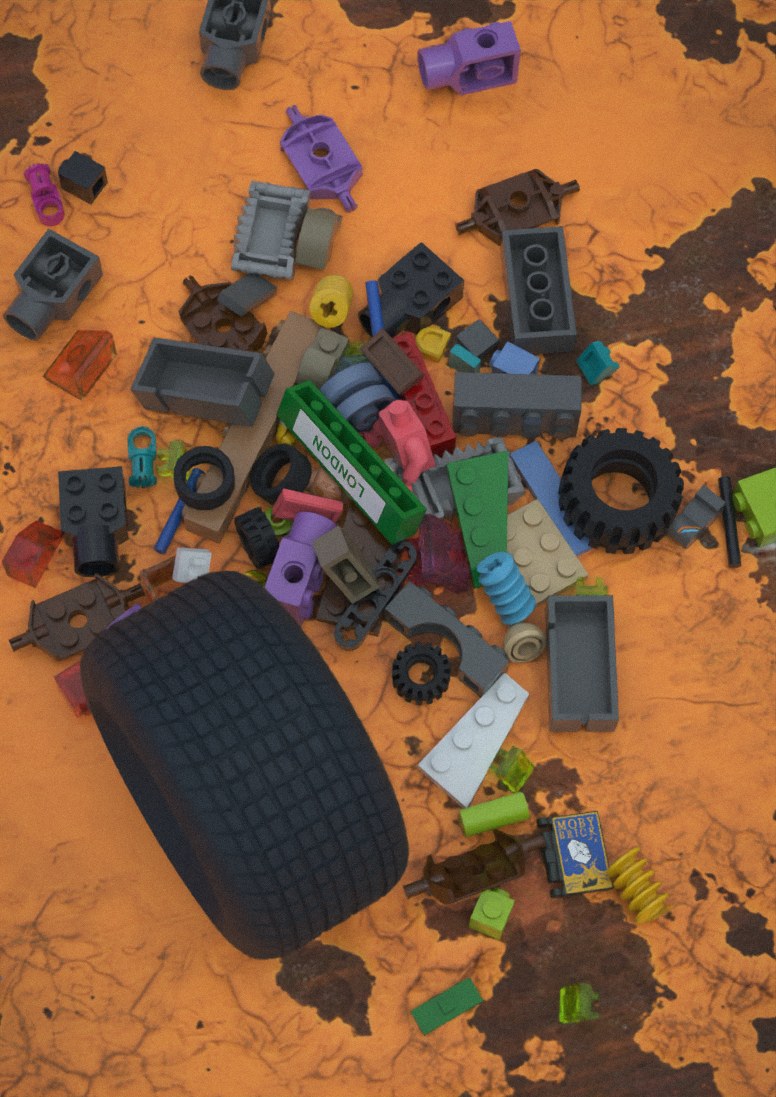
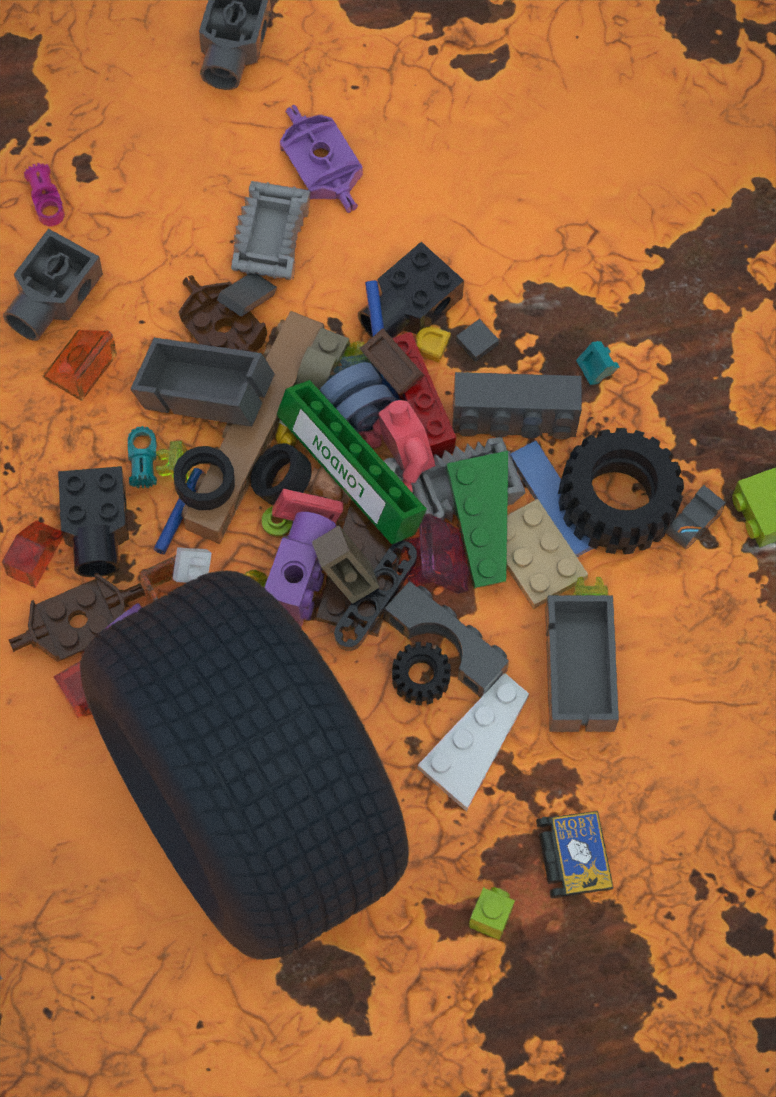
(82, 177): black brick -> none
(257, 537): black tyre -> none
(317, 237): dark tan brick -> none
(331, 301): yellow piece -> none
(446, 1006): green piece -> none
(463, 360): teal tile -> none
(472, 59): medium lavender brick -> none
(493, 814): lime brick -> none
(494, 862): reddish brown plate -> none
(496, 213): reddish brown plate -> none
(506, 588): medium azure piece -> none
(513, 769): clear neon green tile -> none
(514, 361): medium blue brick -> none
(523, 642): tan brick -> none
(538, 290): dark grey brick -> none
(576, 1003): clear neon green tile -> none
(638, 887): yellow piece -> none
(729, 522): black bar -> none

